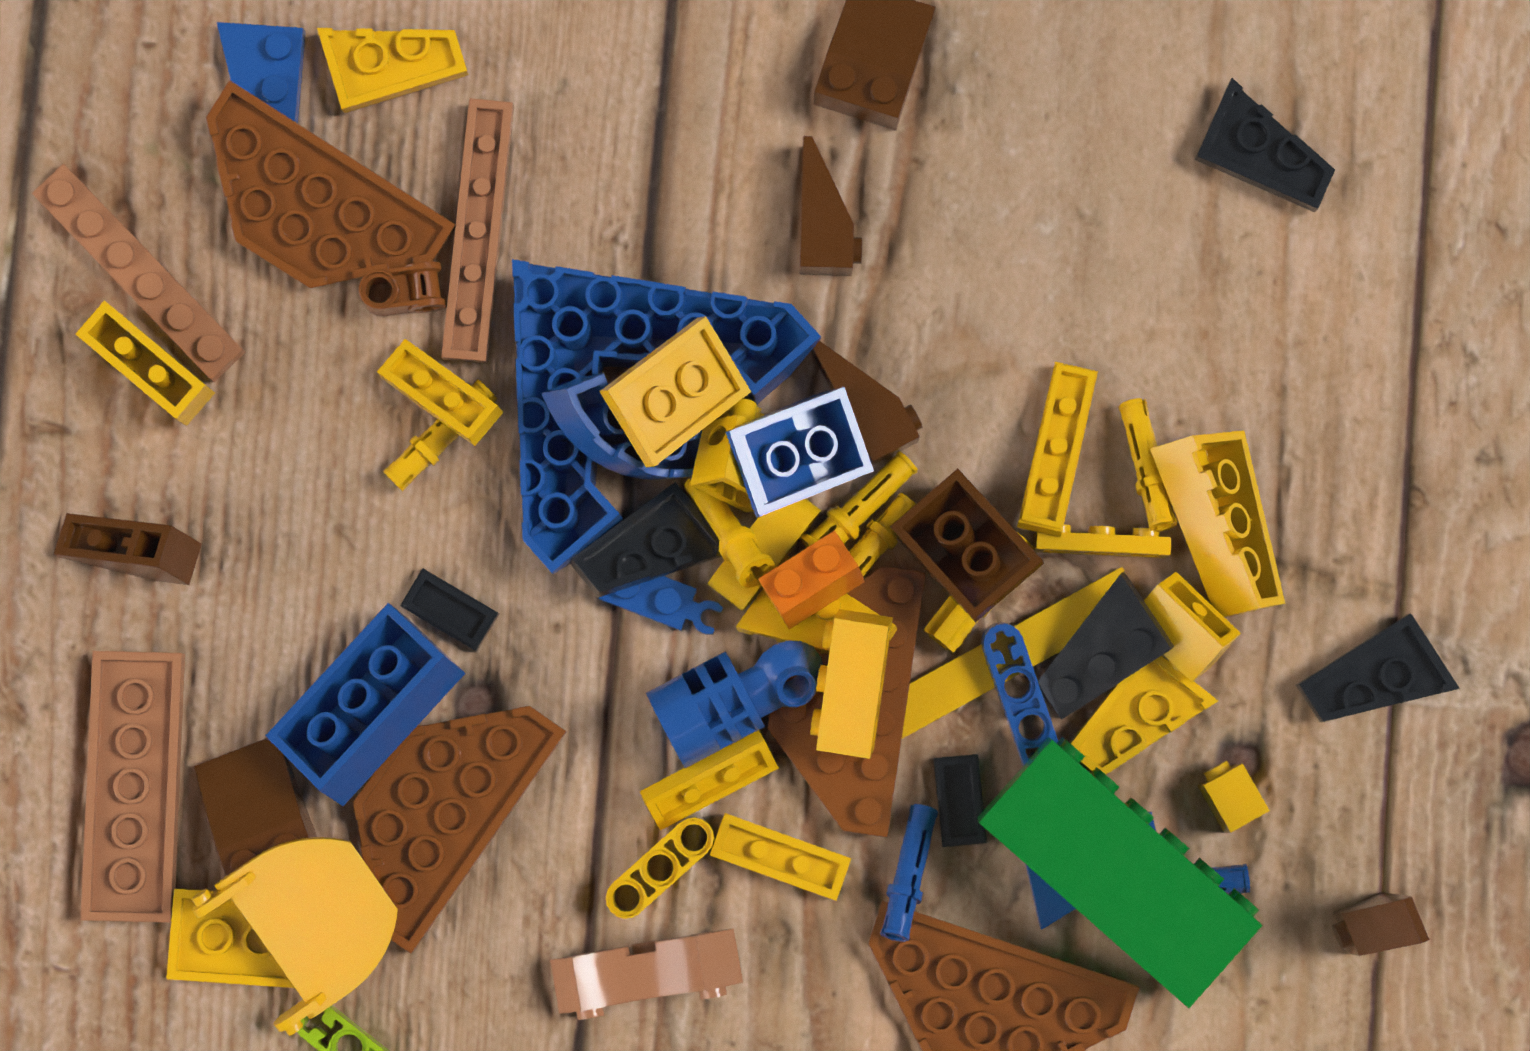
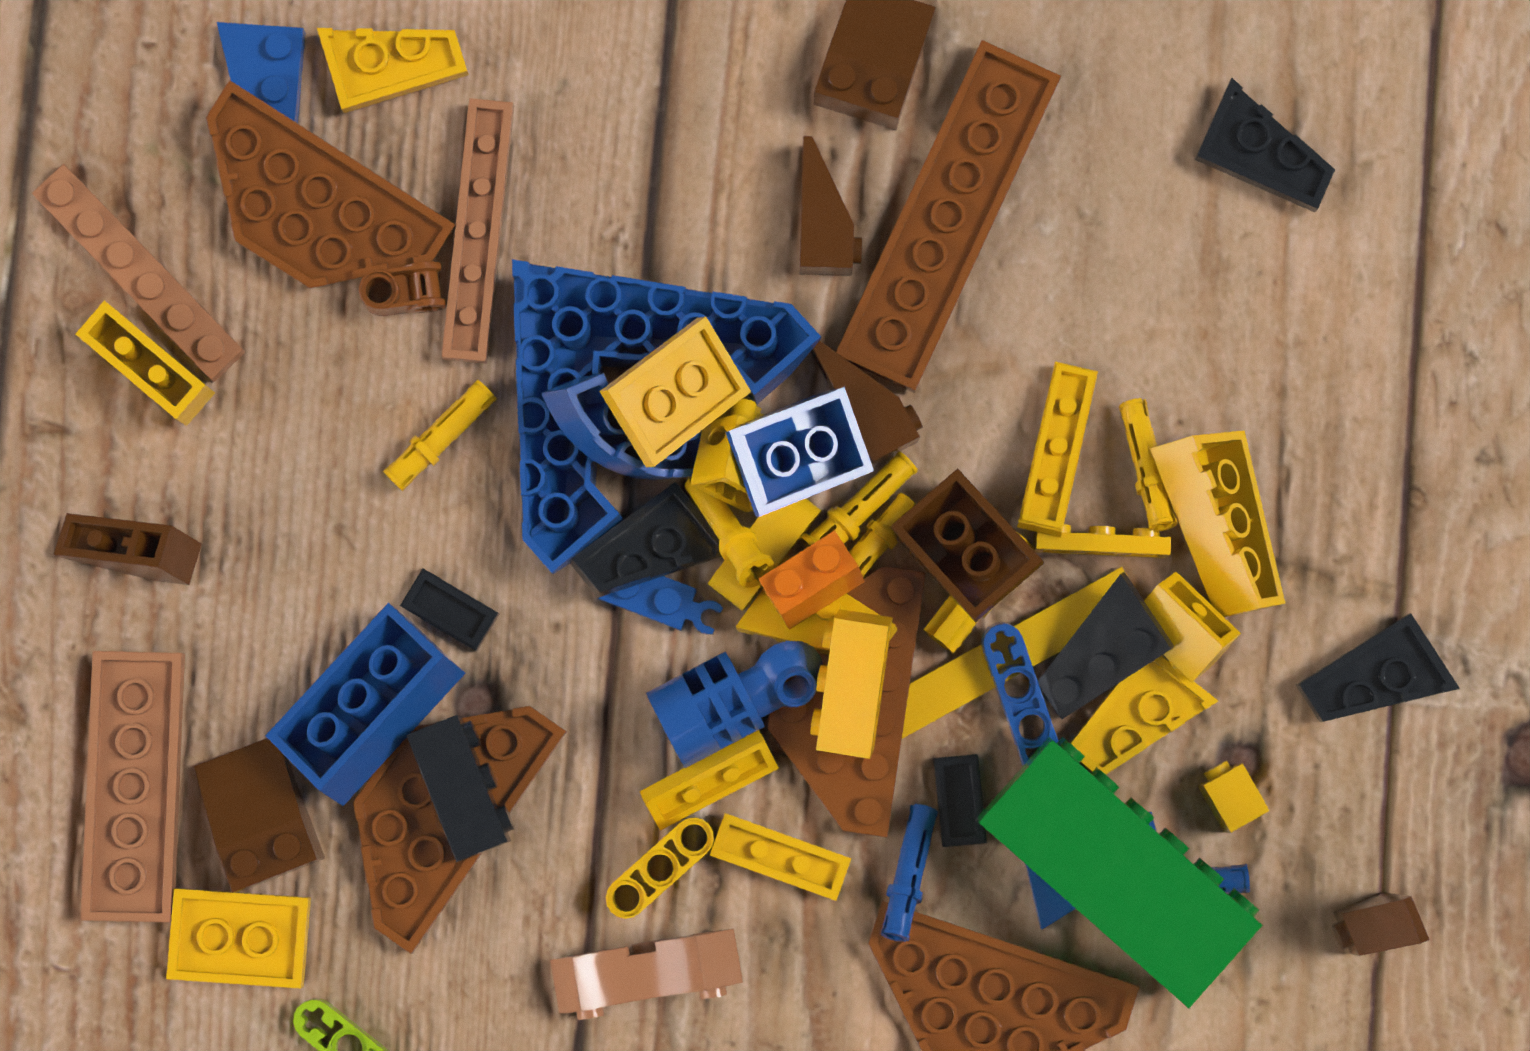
(314, 914): yellow piece -> none
(440, 392): yellow plate -> none
(461, 787): none -> black brick
(948, 216): none -> dark orange plate

